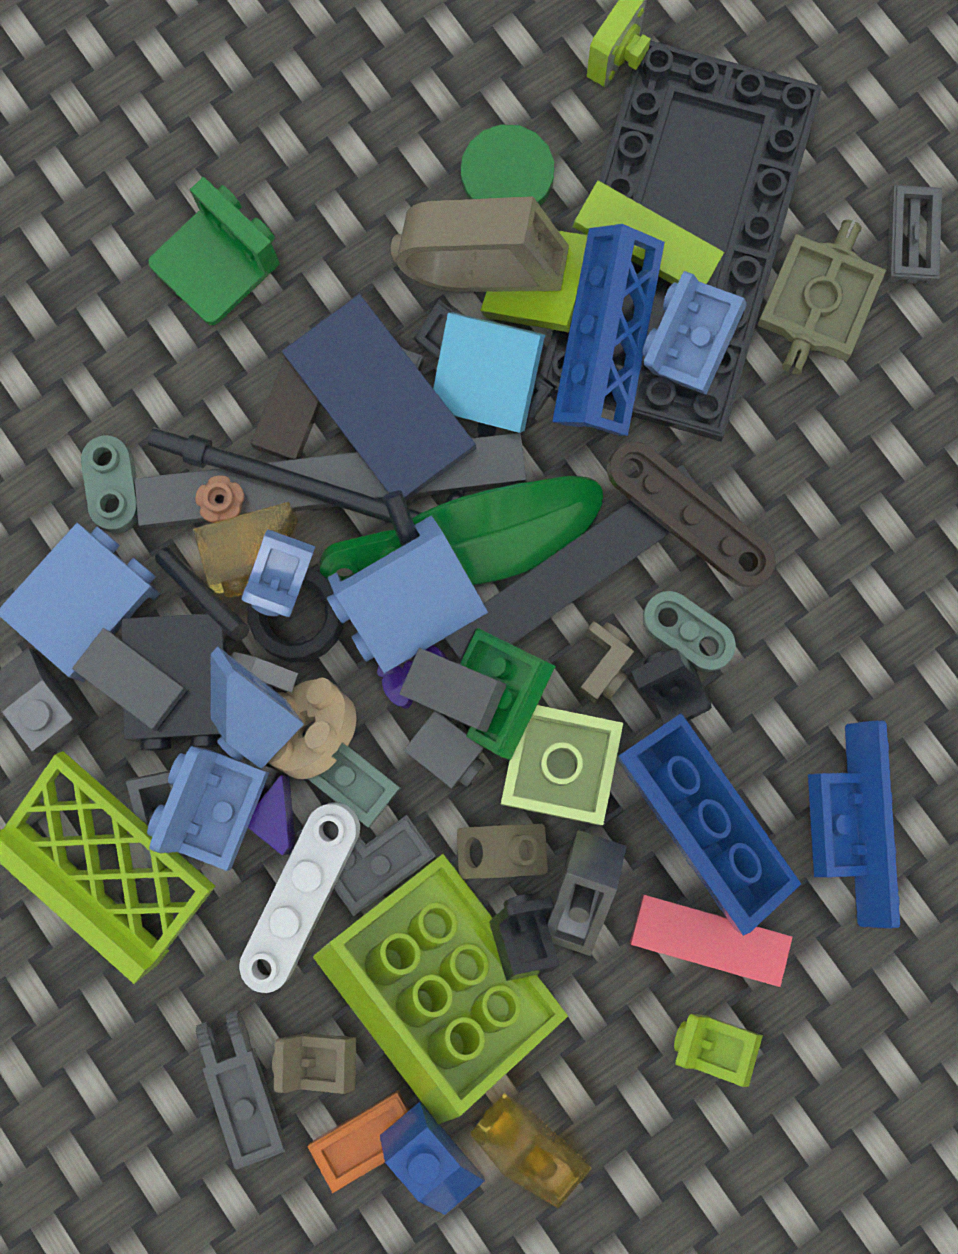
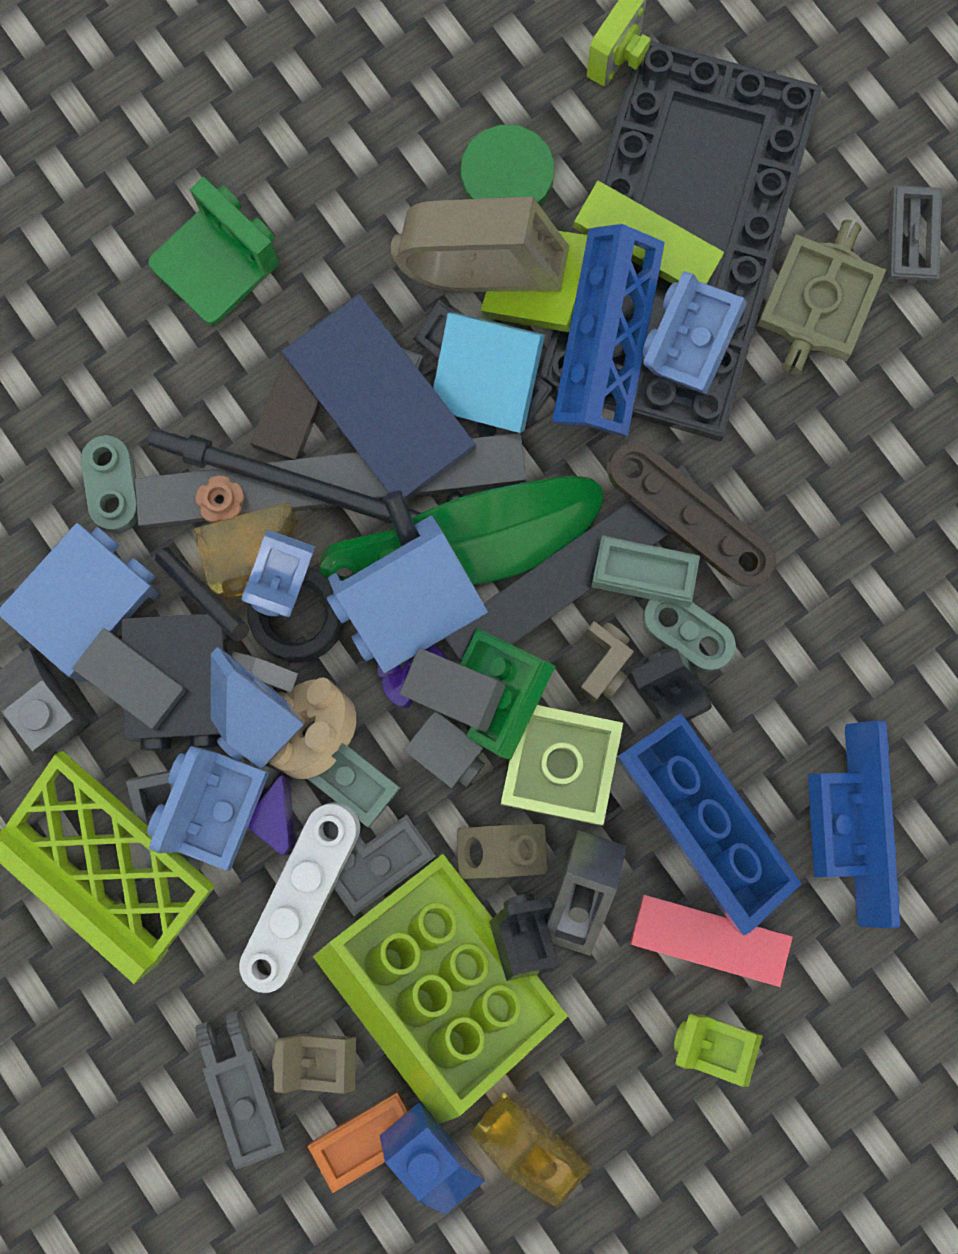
(645, 571): none -> sand green tile

